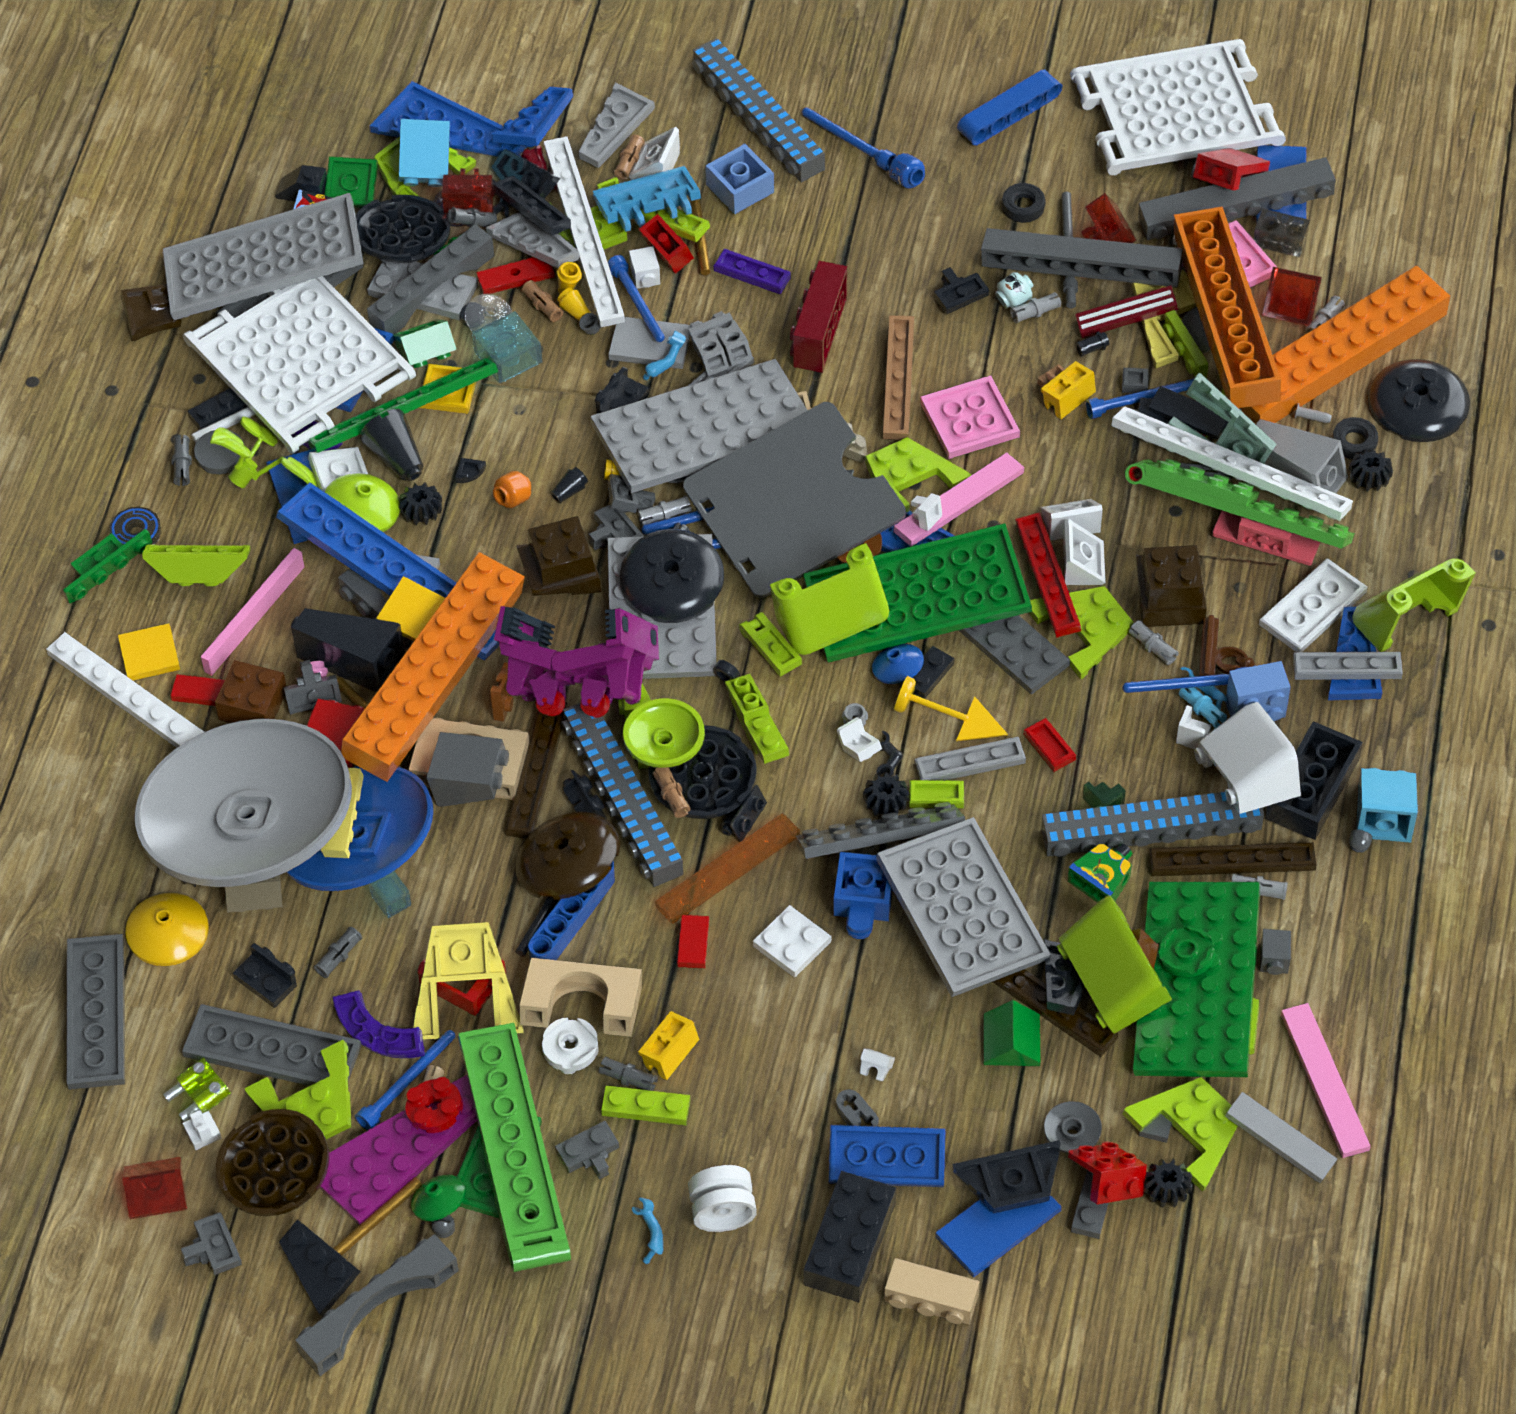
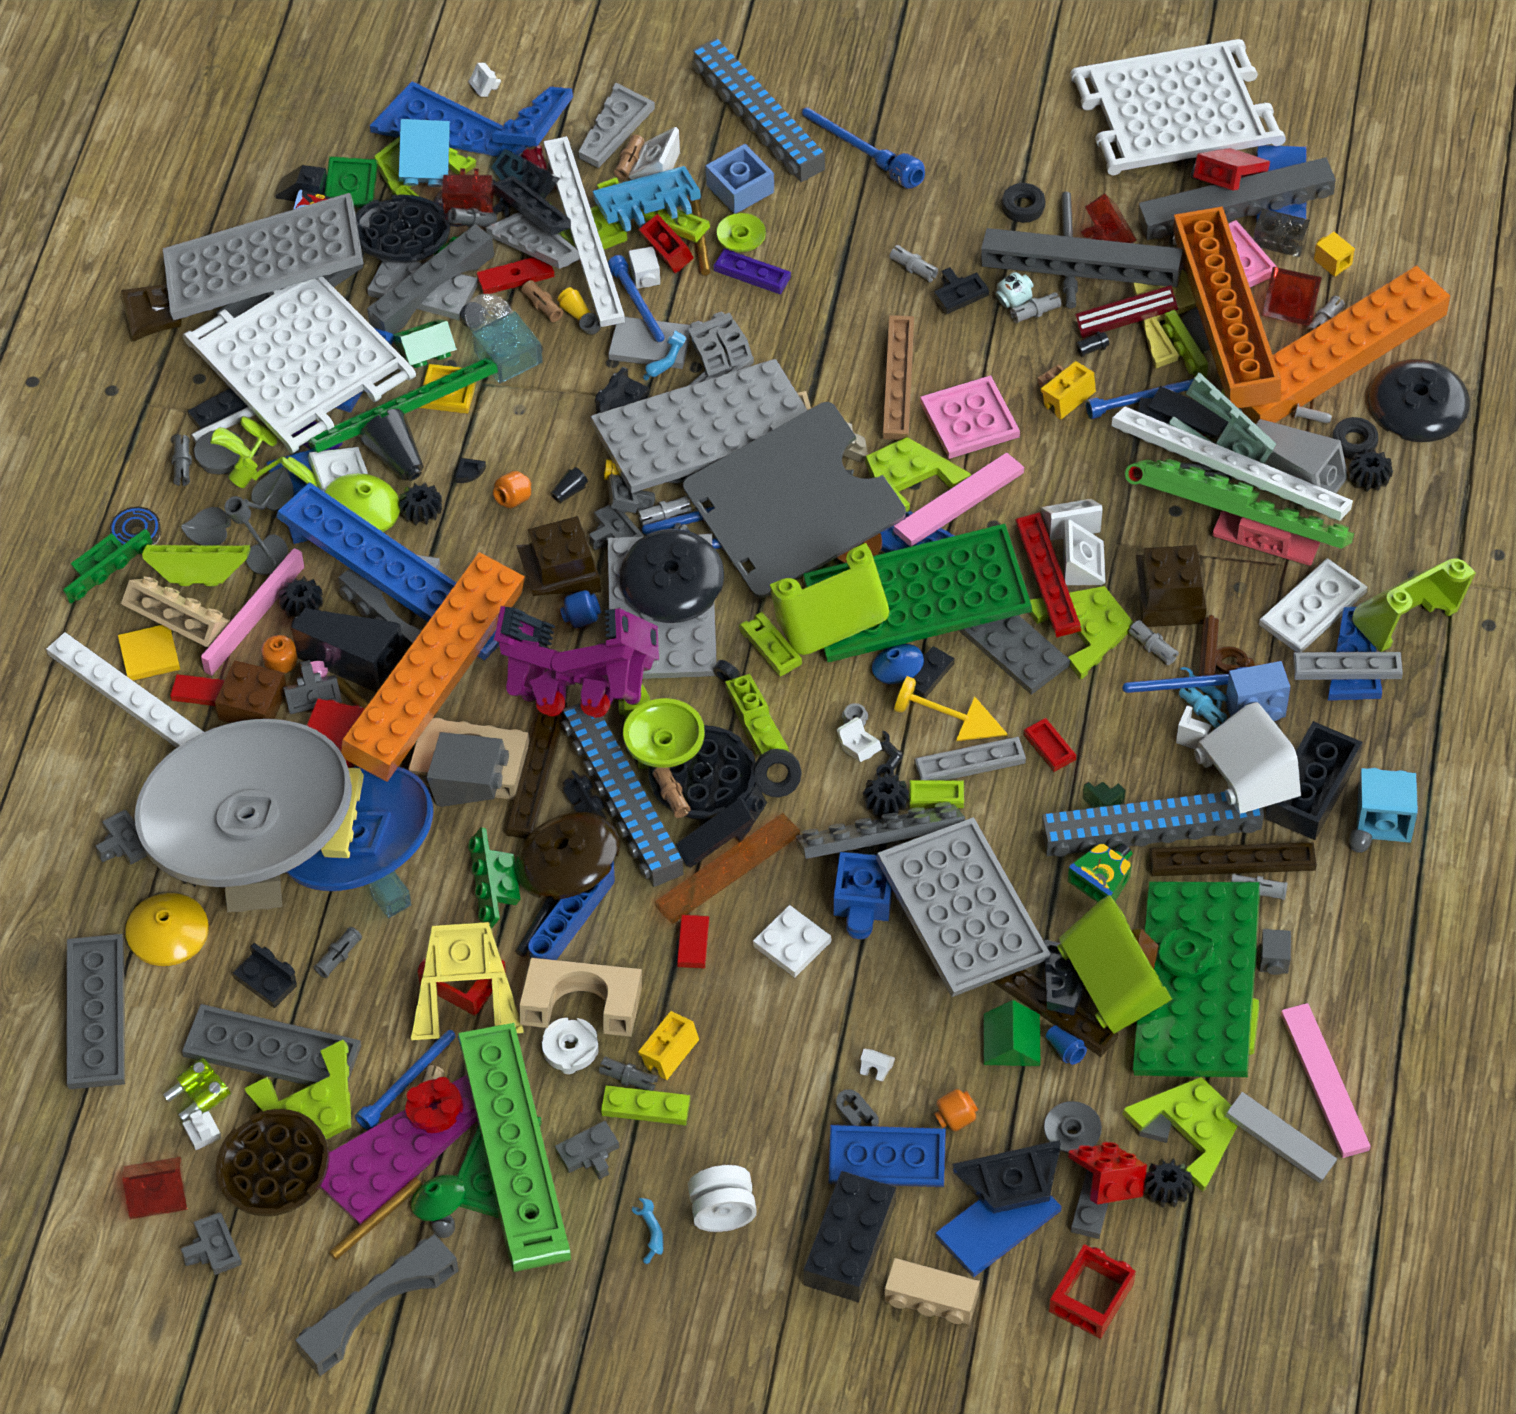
(121, 839): none -> dark grey hinge
(174, 611): none -> tan brick
(210, 524): none -> dark grey plant
(279, 653): none -> orange head
(300, 595): none -> black gear
(318, 1266): black wing -> none
(374, 1035): dark purple tile -> none
(411, 607): yellow tile -> none
(483, 80): none -> white tile
(494, 877): none -> green bracket
(501, 700): dark orange wing -> none
(568, 276): yellow cone -> none
(580, 609): none -> blue head
(715, 833): none -> black tile
(741, 232): none -> lime dish
(777, 756): none -> black tyre
(819, 316): dark red brick -> none
(914, 263): none -> light grey pin
(927, 511): white tile -> none
(956, 1110): none -> orange head
(1009, 107): blue beam -> none
(1067, 1046): none -> blue cone
(1080, 1314): none -> red window
(1134, 380): dark grey tile -> none
(1334, 253): none -> yellow brick

